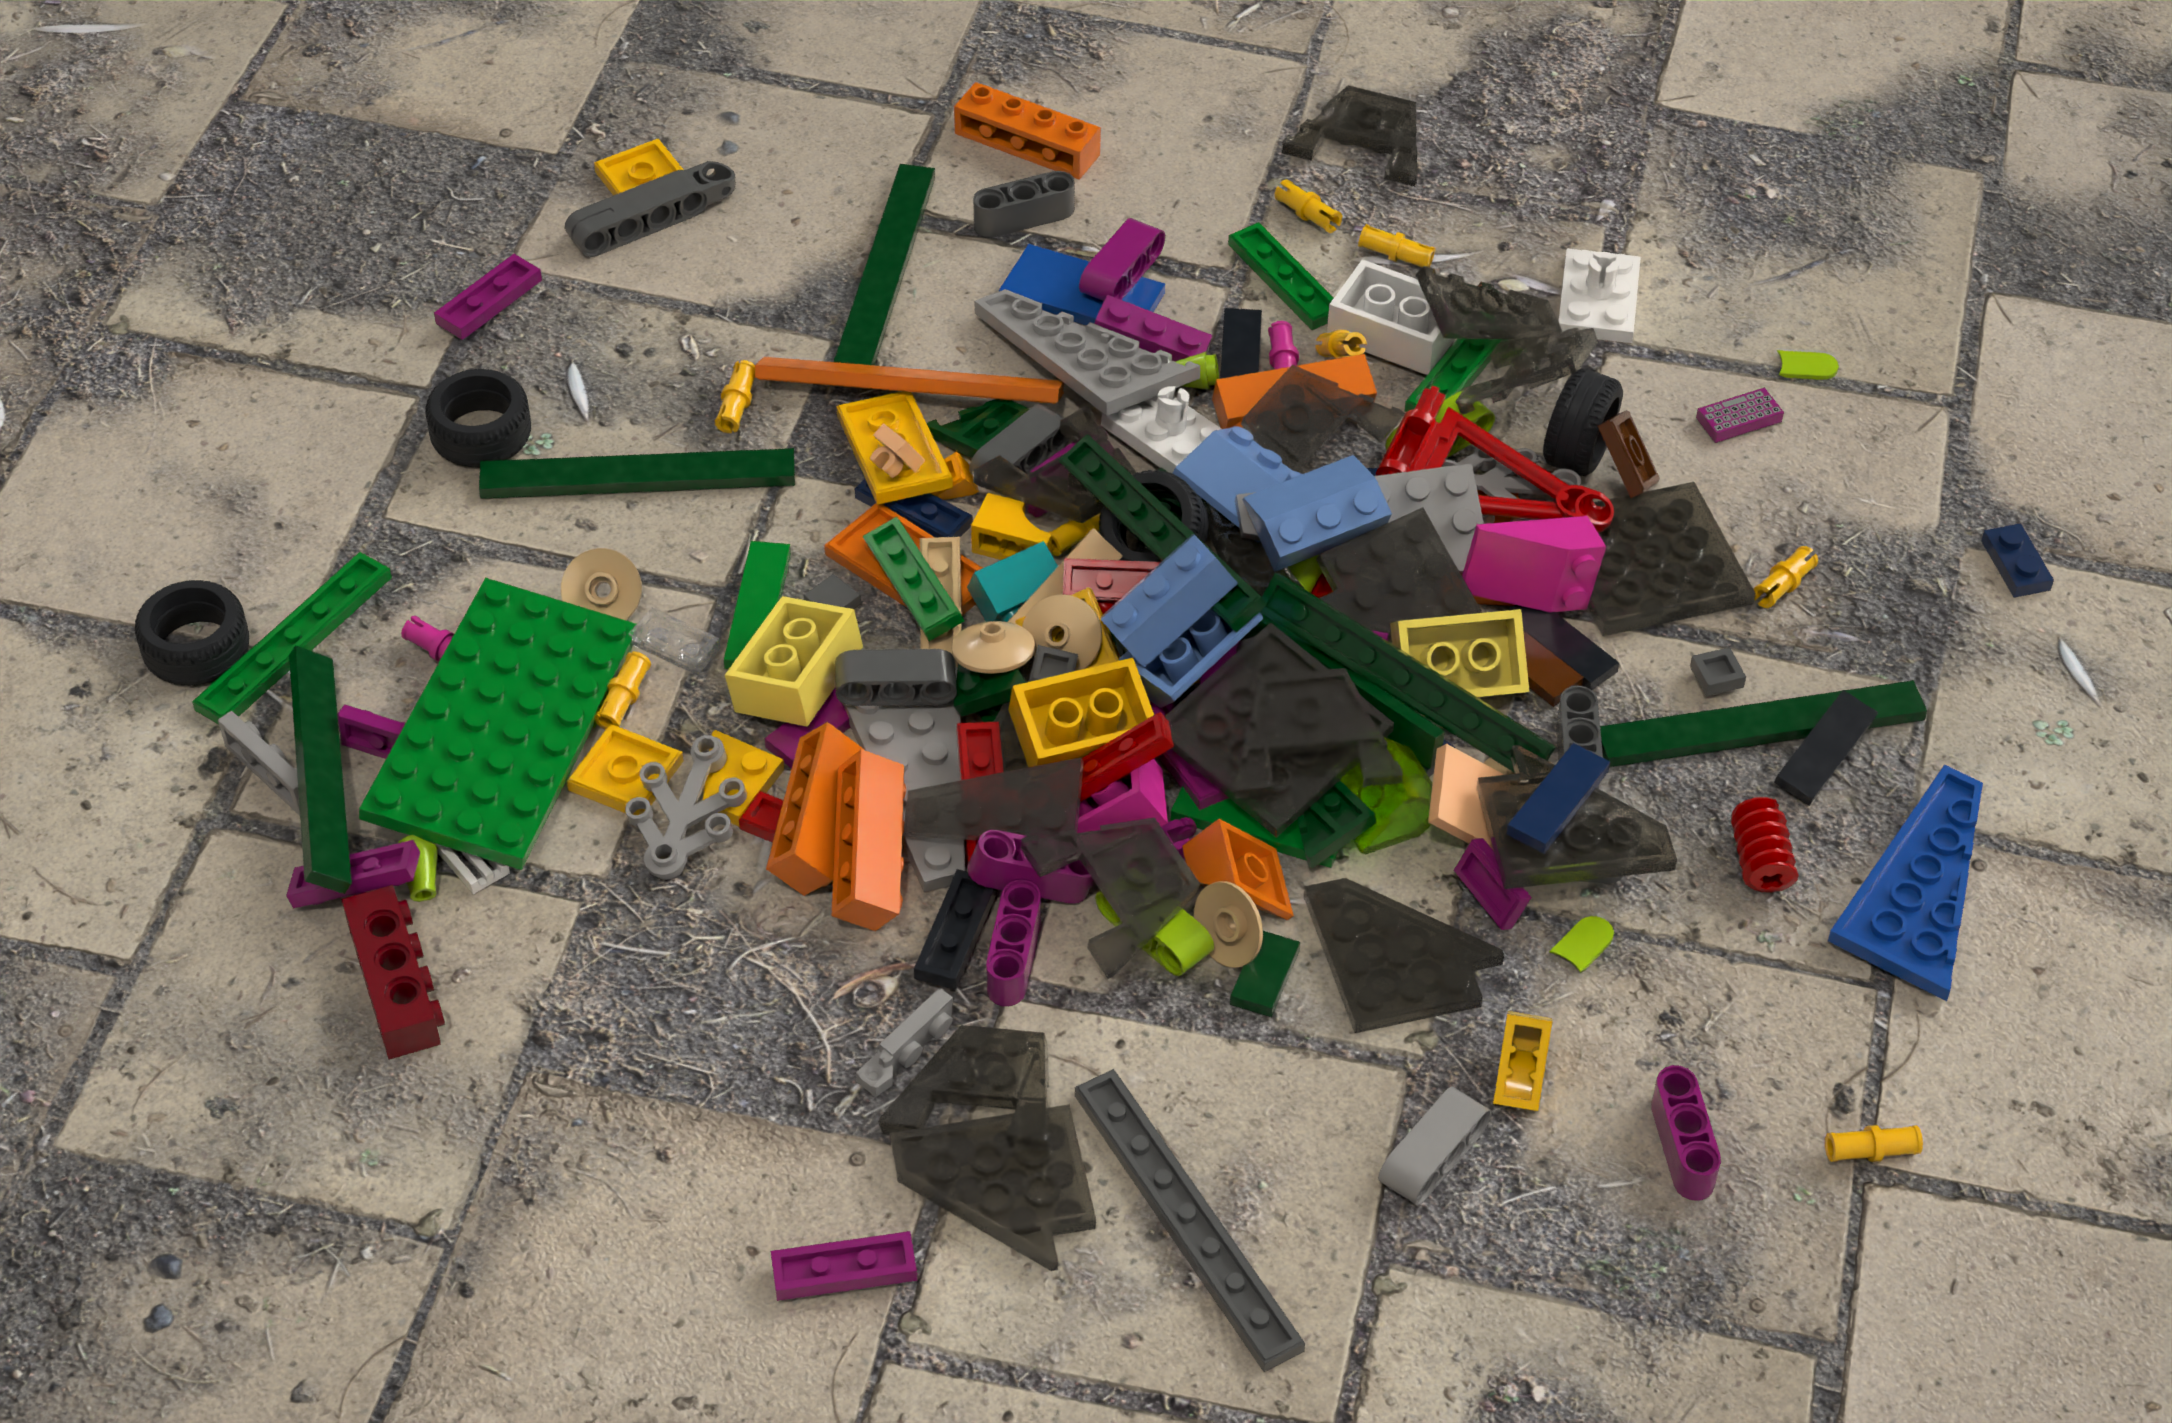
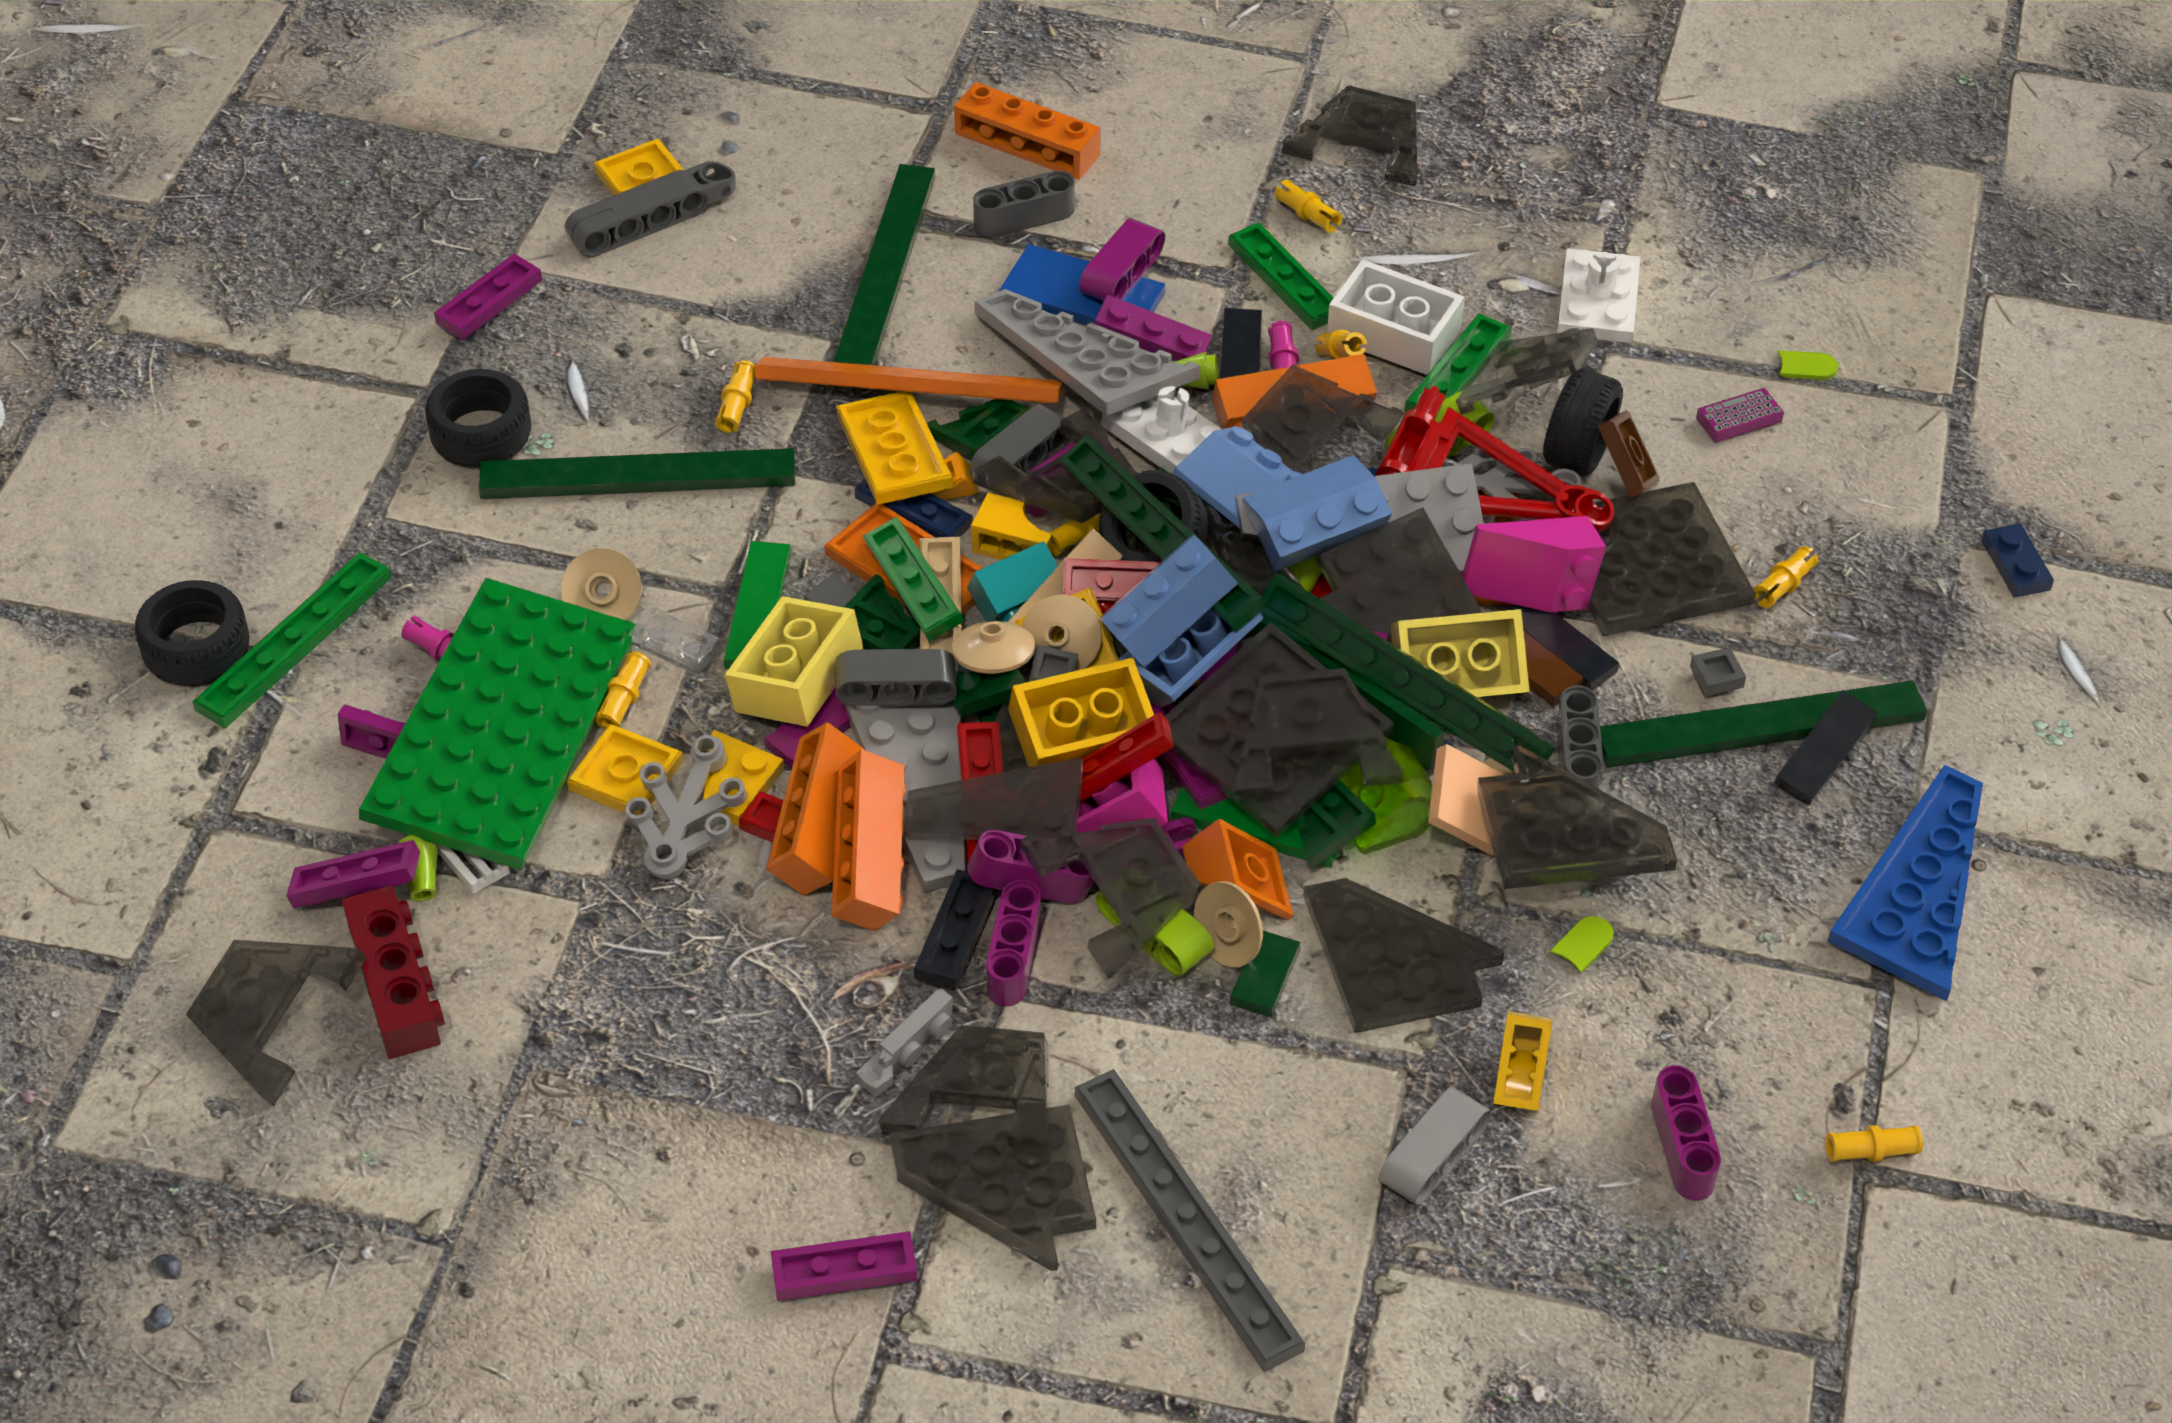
(252, 994): none -> clear smoke wing
(263, 760): light grey plate -> none
(319, 771): dark green tile -> none
(882, 618): none -> dark green wing
(895, 451): light nougat tile -> none
(1396, 246): yellow pin -> none
(1482, 877): magenta tile -> none
(1483, 311): clear smoke wing -> none
(1558, 798): dark blue tile -> none
(1764, 845): red piece -> none

